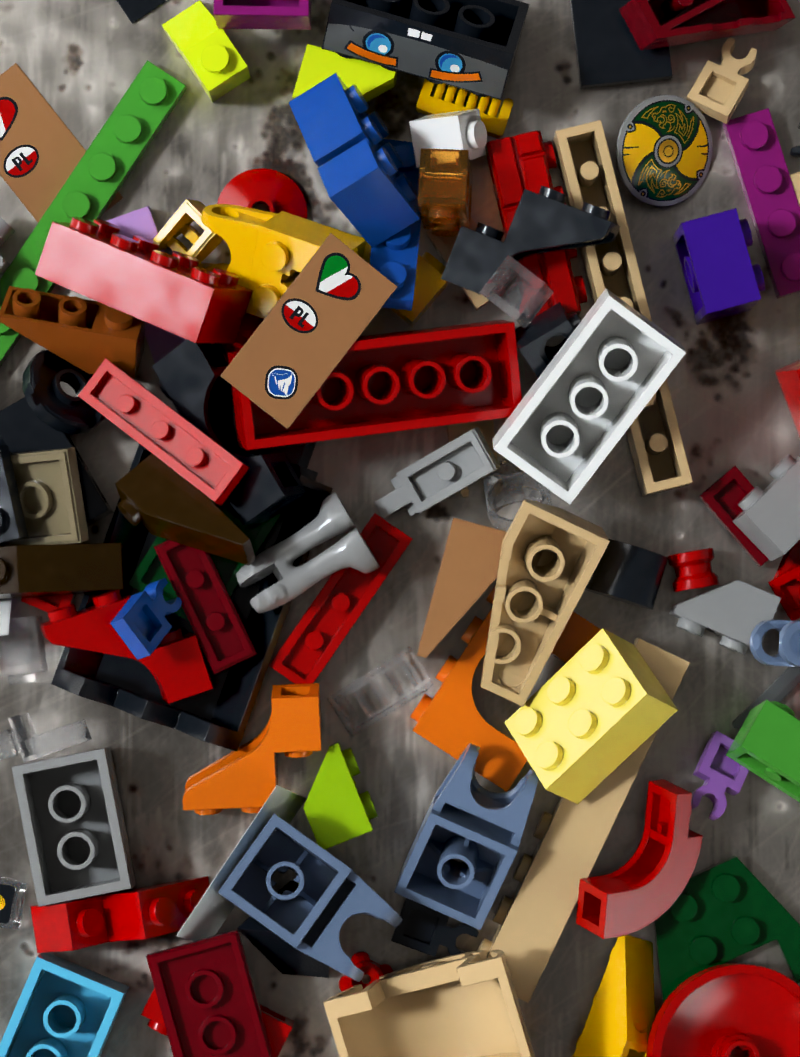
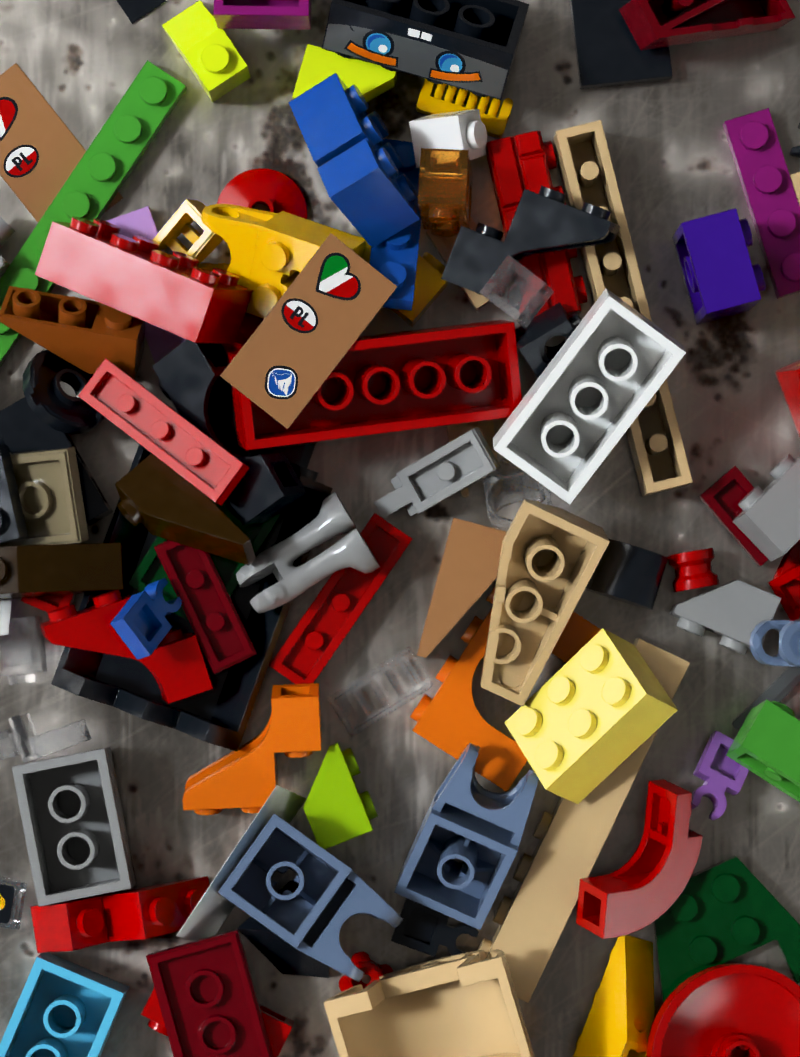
(664, 150): shield -> none
(722, 86): tan plate -> none

